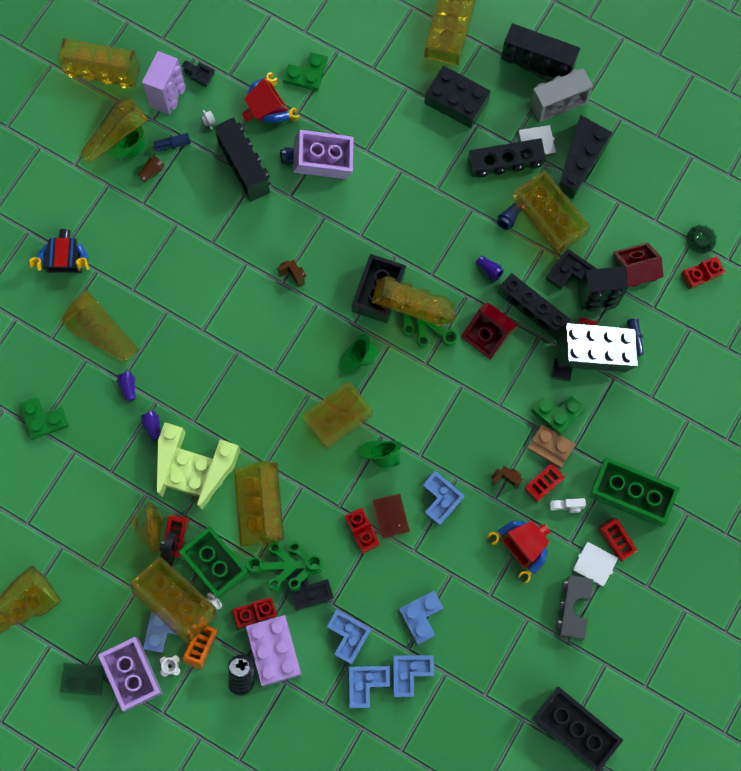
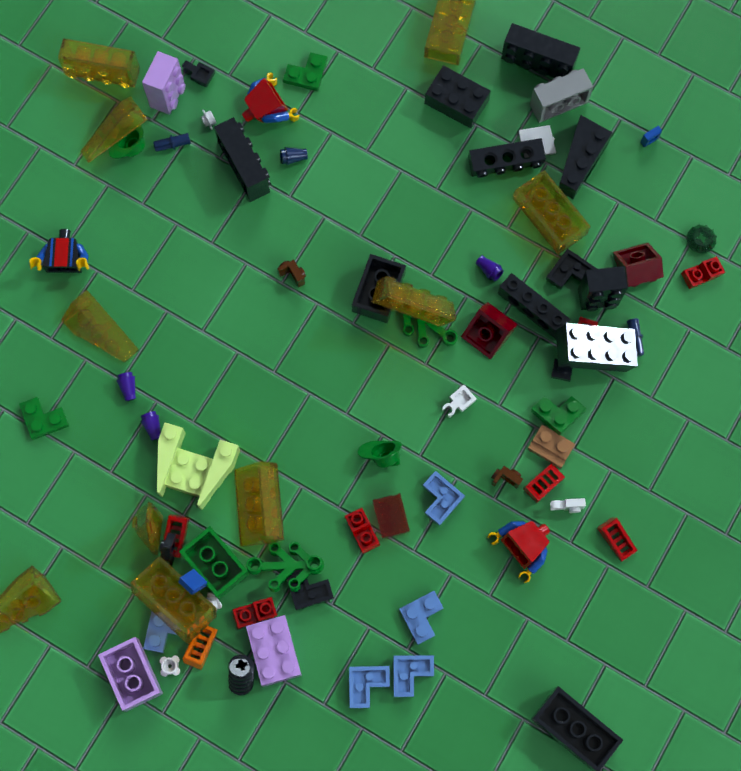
(82, 679): clear green plate -> none
(151, 168): reddish brown cone -> none
(192, 581): none -> blue tile
(323, 154): lavender brick -> none
(337, 415): clear yellow brick -> none
(353, 633): medium blue plate -> none
(358, 354): green piece -> none
(460, 400): none -> white plate
(508, 217): dark blue cone -> none
(570, 624): dark grey arch -> none
(595, 564): white piece -> none
(634, 492): green brick -> none
(651, 136): none -> blue tile

